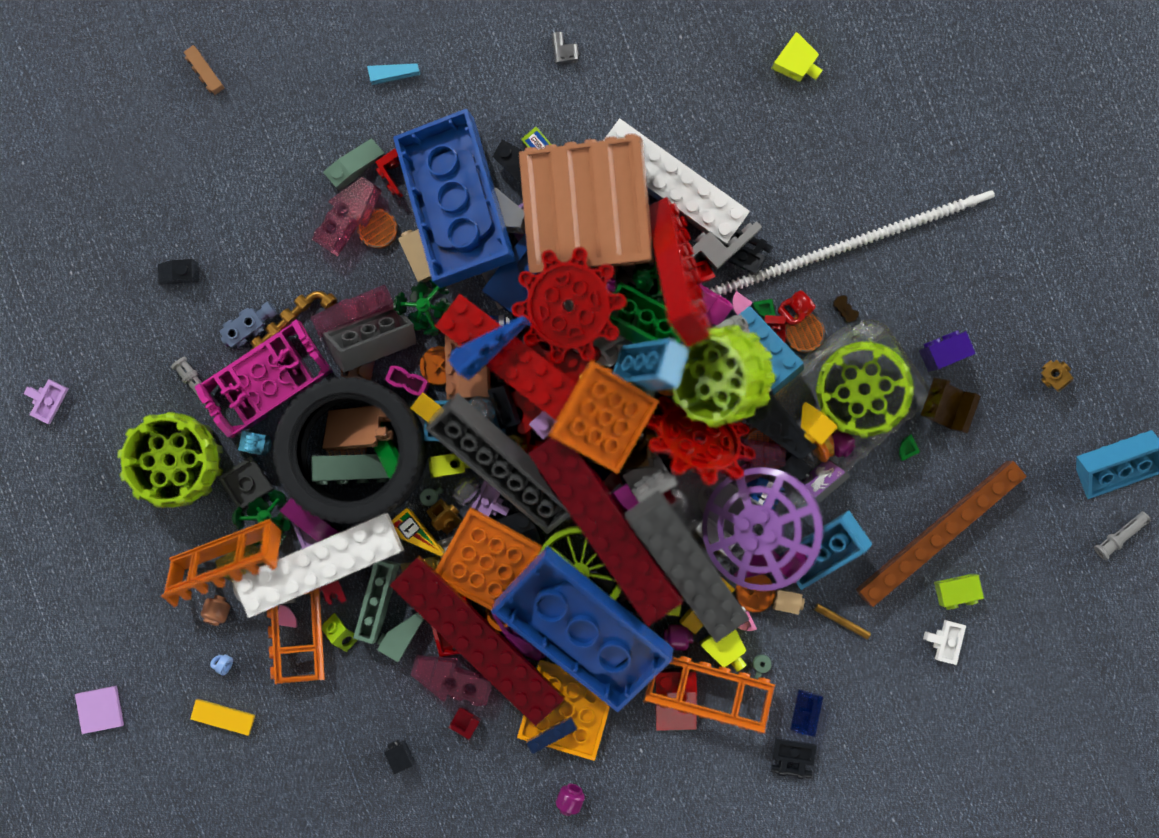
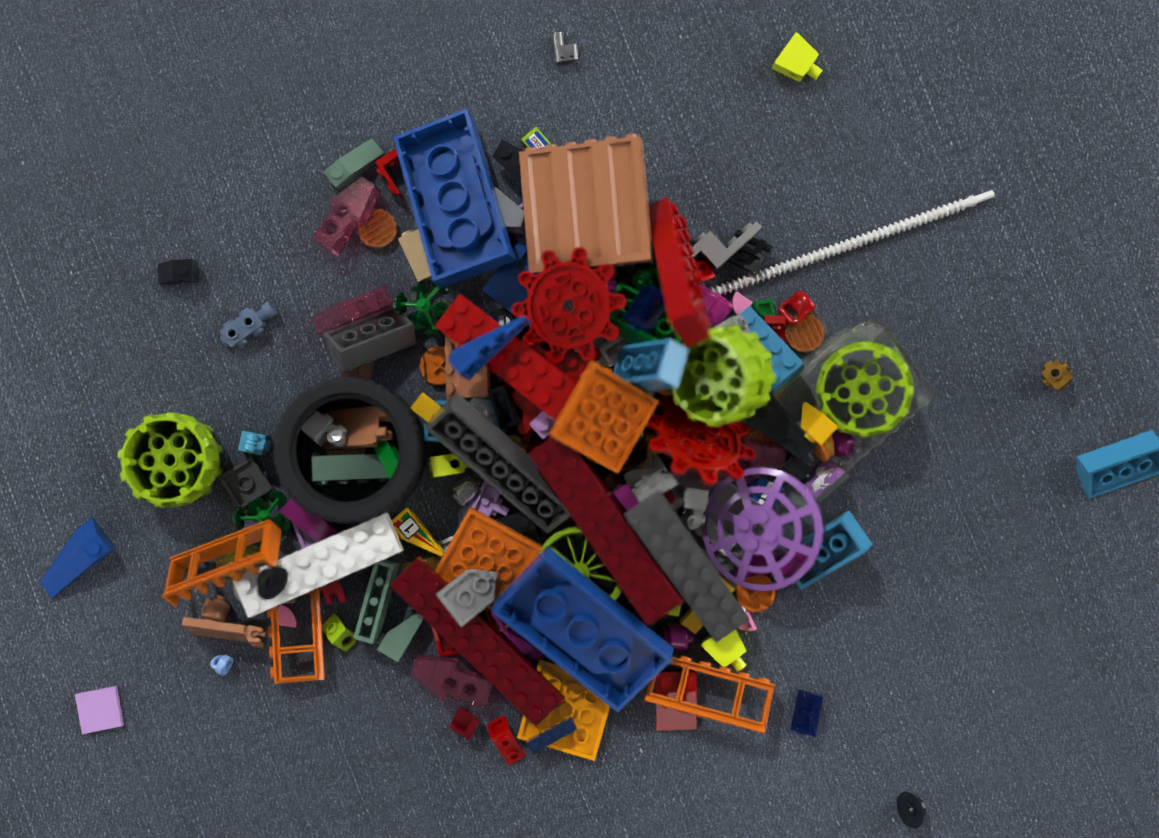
(46, 400): lavender hinge -> none
(80, 554): none -> blue wedge
(189, 376): light grey pin -> none
(204, 70): medium nougat piece -> none
(222, 717): yellow tile -> none
(225, 631): none -> nougat tile
(263, 379): dark pink piece -> none
(271, 582): none -> black piece
(288, 316): pearl gold bar -> none
(320, 429): none -> light grey brick
(387, 73): medium azure piece -> none
(399, 756): black brick -> none
(403, 379): dark pink brick -> none
(434, 496): sand green piece -> none
(447, 519): pearl gold brick -> none
(468, 594): none -> light grey tile
(504, 740): none -> red bracket
(570, 799): magenta head -> none
(646, 309): none -> clear blue hinge
(695, 197): white brick -> none
(696, 503): none -> light grey brick
(761, 669): sand green piece -> none
(788, 601): tan brick -> none
(793, 752): black plate -> none
(842, 621): pearl gold bar -> none
(849, 314): dark brown piece -> none
(908, 448): green tile -> none
(911, 809): none -> black piece
(940, 353): dark purple brick -> none
(940, 533): dark orange brick -> none
(947, 641): white hinge -> none
(950, 406): dark brown panel -> none
(959, 590): lime brick -> none
(1115, 541): light grey pin -> none

